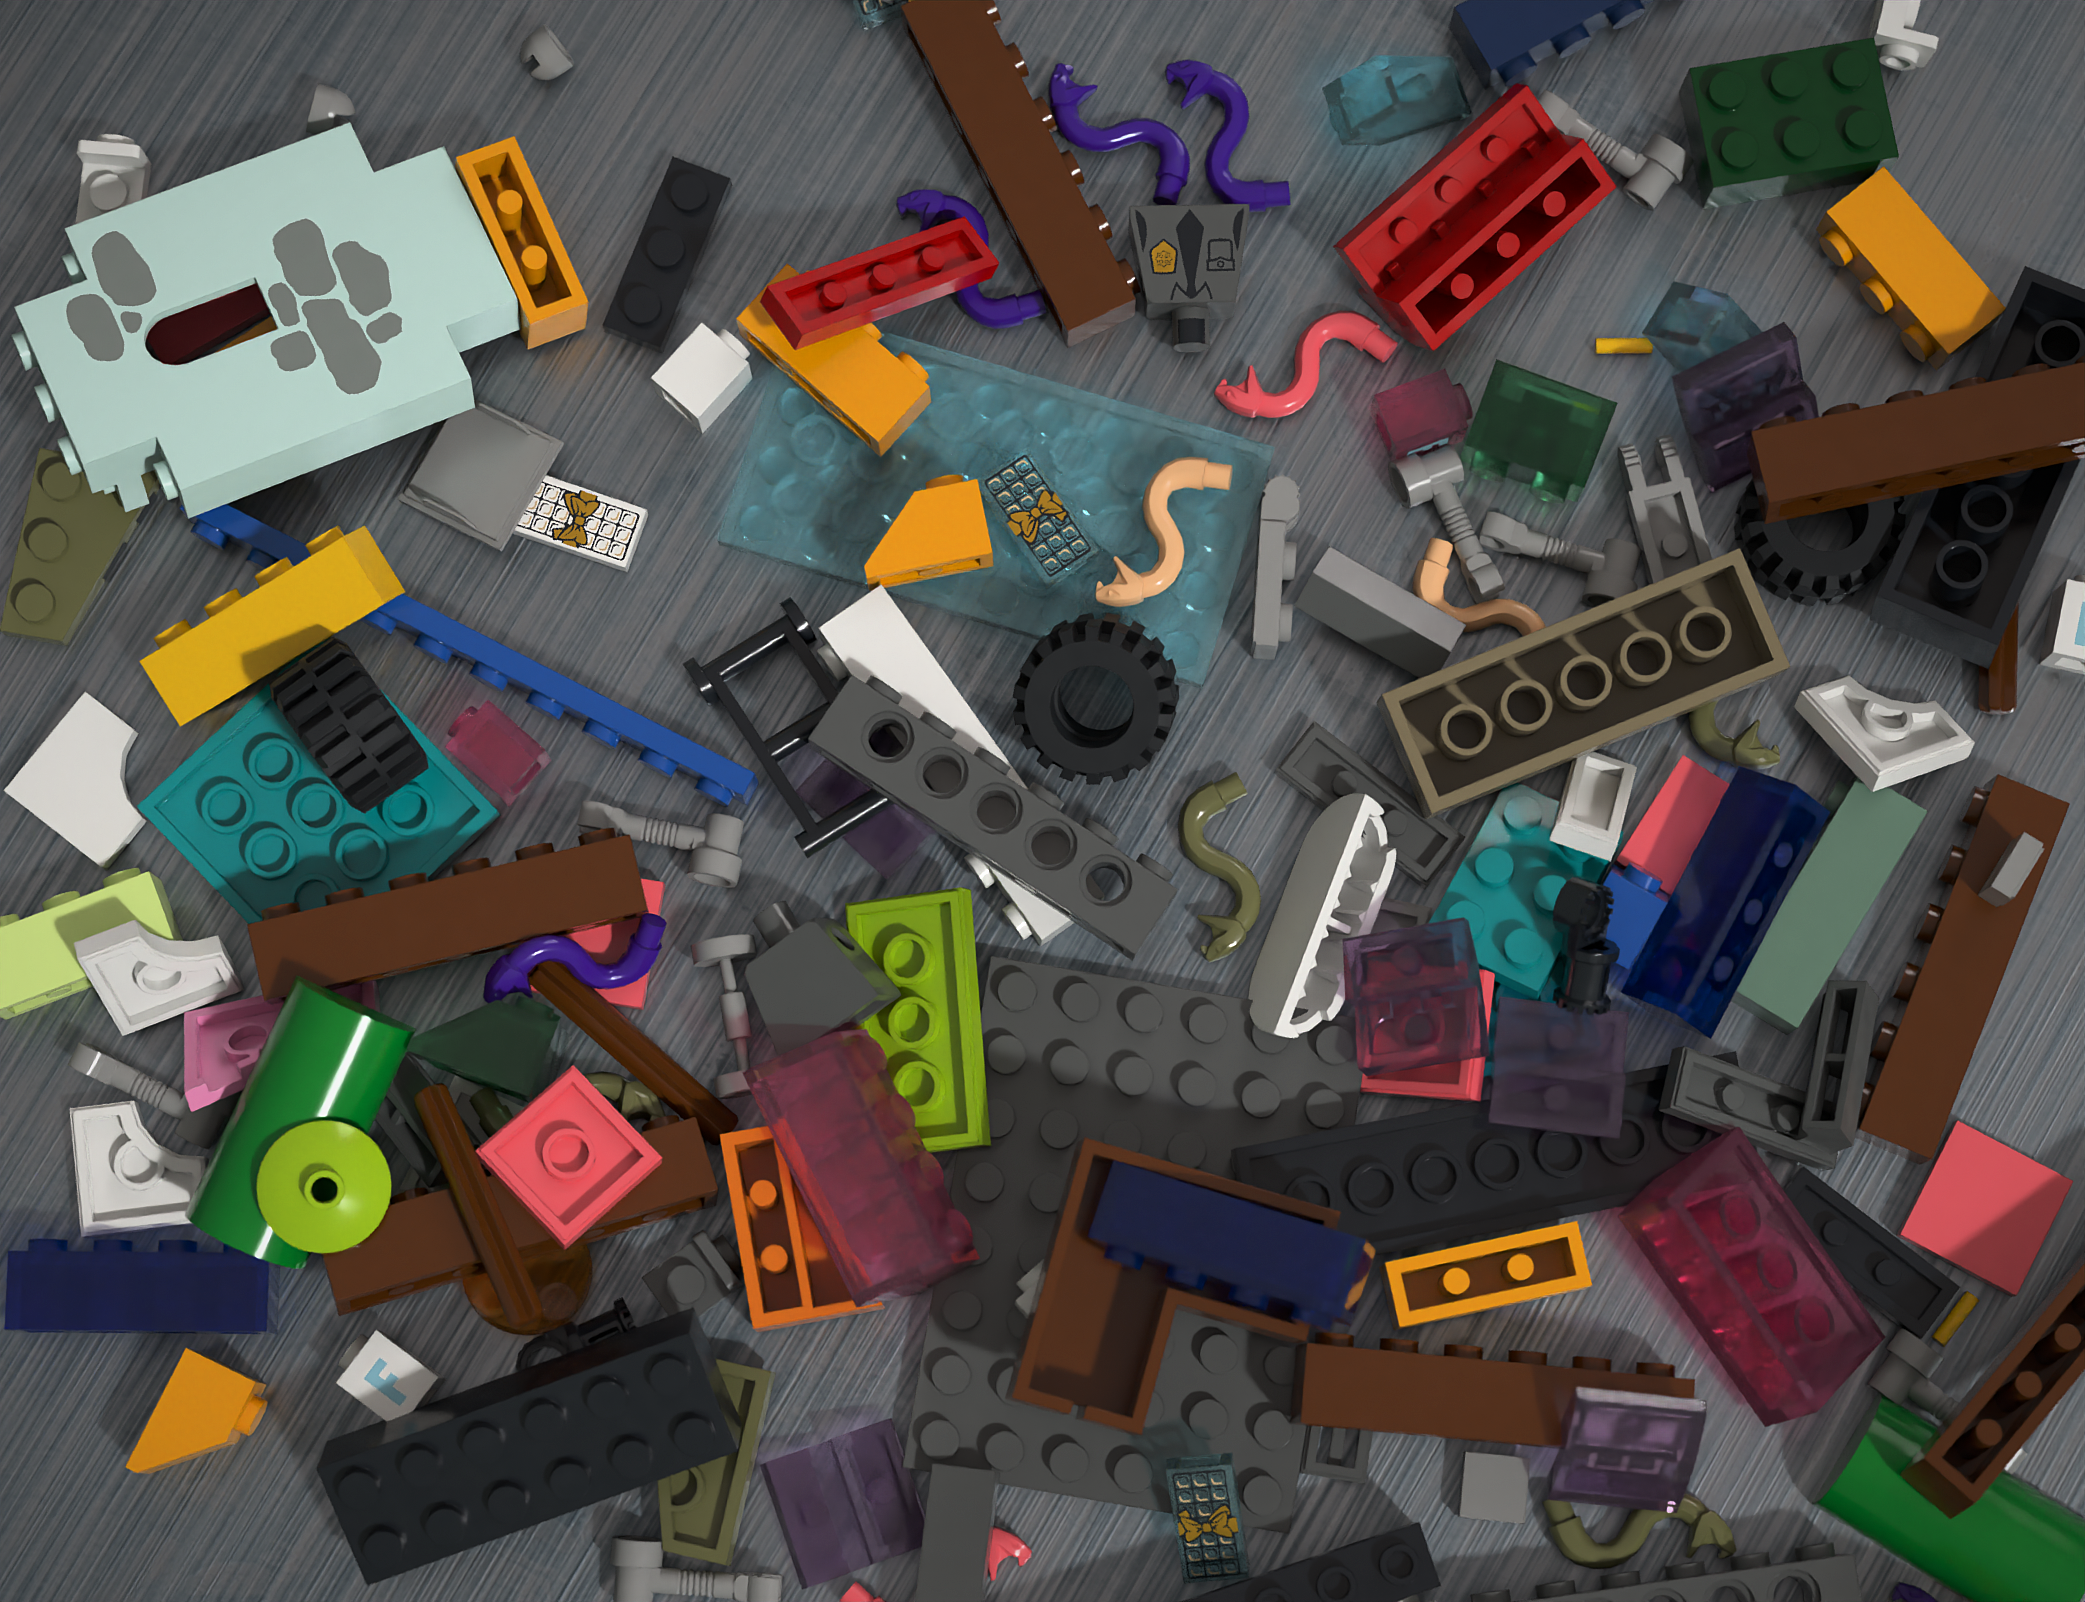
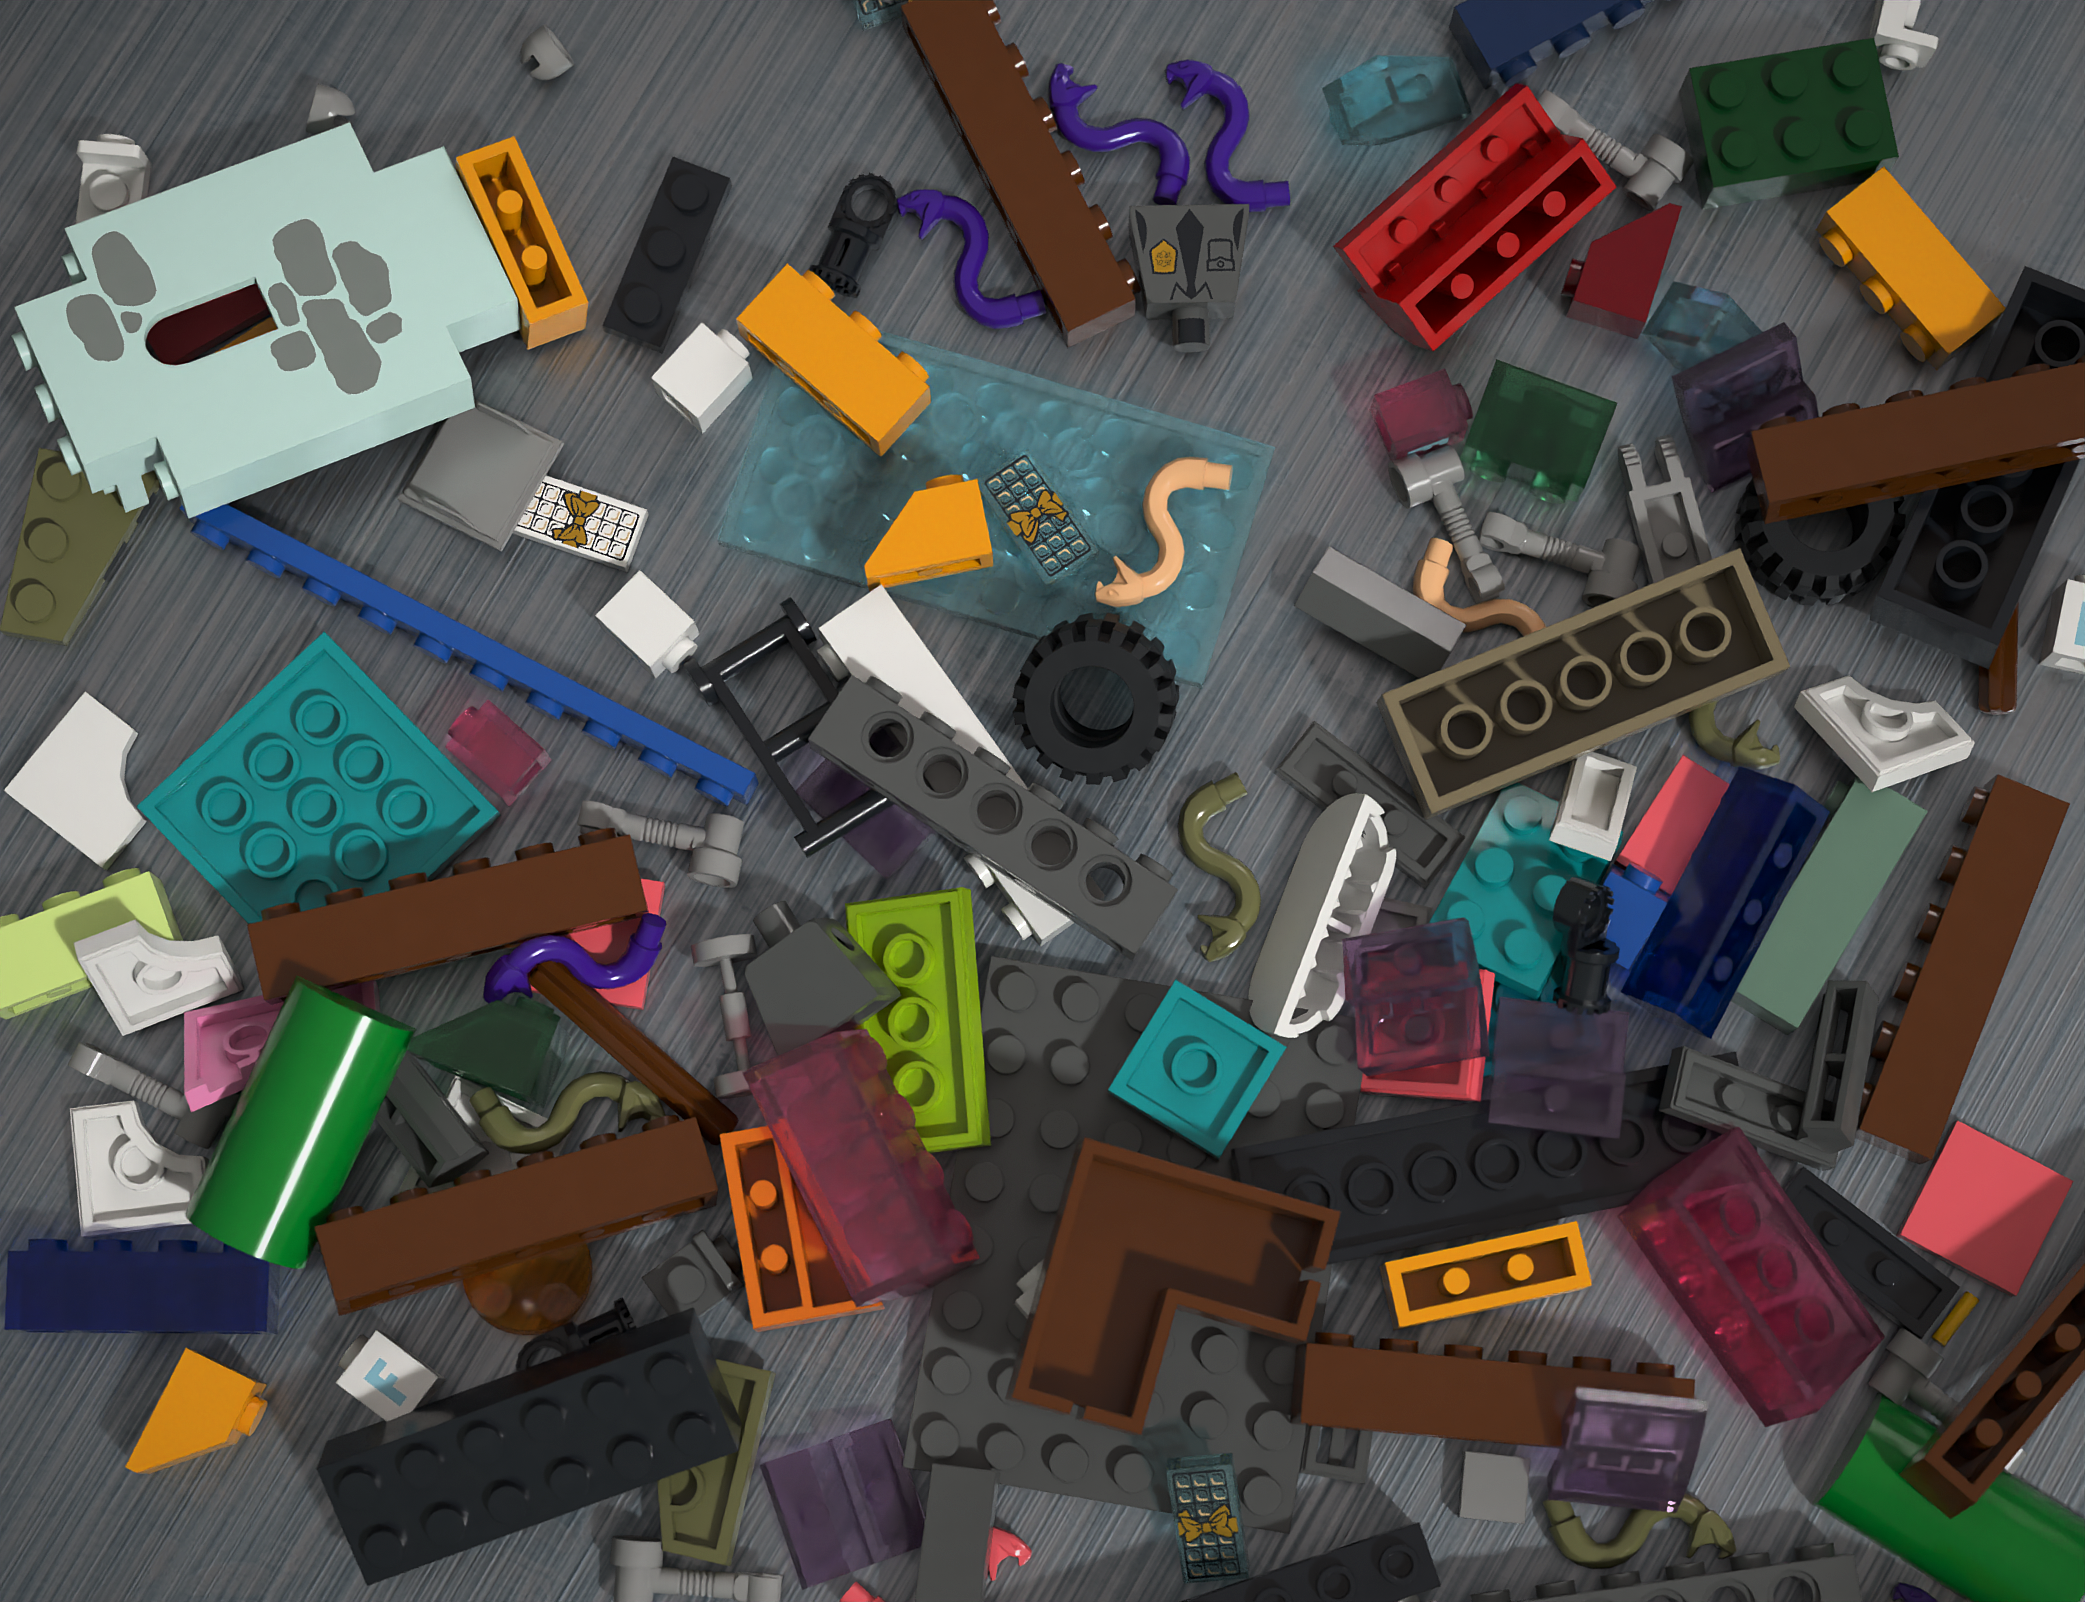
(272, 624): yellow brick -> none
(315, 1152): lime dish -> none
(348, 725): black tyre -> none
(478, 1205): reddish brown axle -> none
(568, 1157): coral tile -> none
(649, 626): none -> white brick
(854, 238): none -> black connector
(879, 282): red plate -> none
(1196, 1069): none -> teal plate
(1231, 1244): clear blue brick -> none
(1249, 398): coral animal -> none
(1273, 564): light grey hinge -> none
(1621, 273): none -> dark red slope
(1622, 345): yellow piece -> none
(2011, 870): light grey tile -> none

